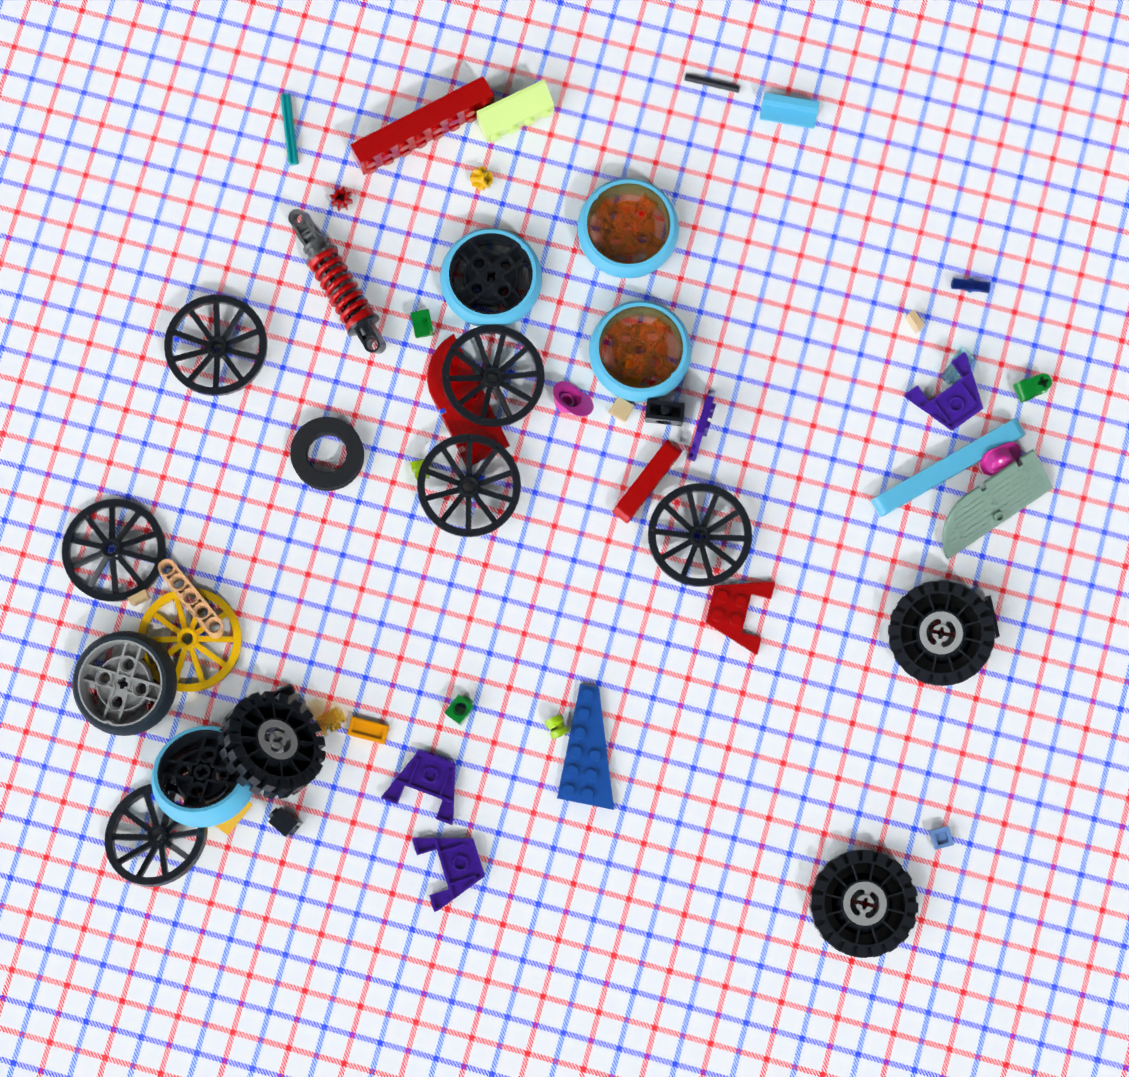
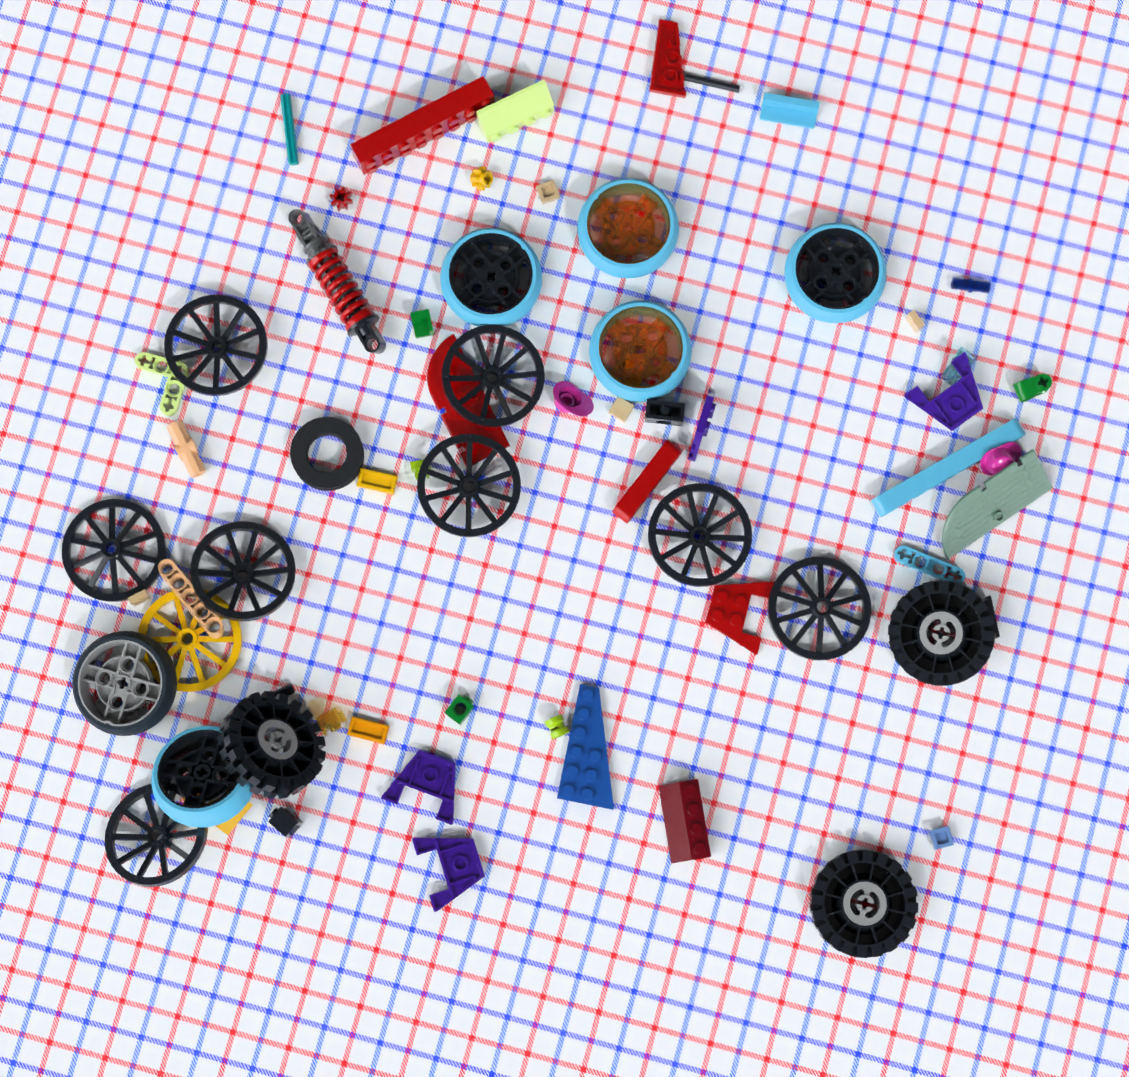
(166, 373): none -> yellowish green beam
(186, 449): none -> light nougat piece
(257, 613): none -> black wheel
(377, 481): none -> yellow tile
(548, 192): none -> tan tile
(667, 62): none -> red wing
(684, 821): none -> dark red slope
(812, 246): none -> black wheel
(846, 572): none -> black wheel
(930, 562): none -> medium azure beam

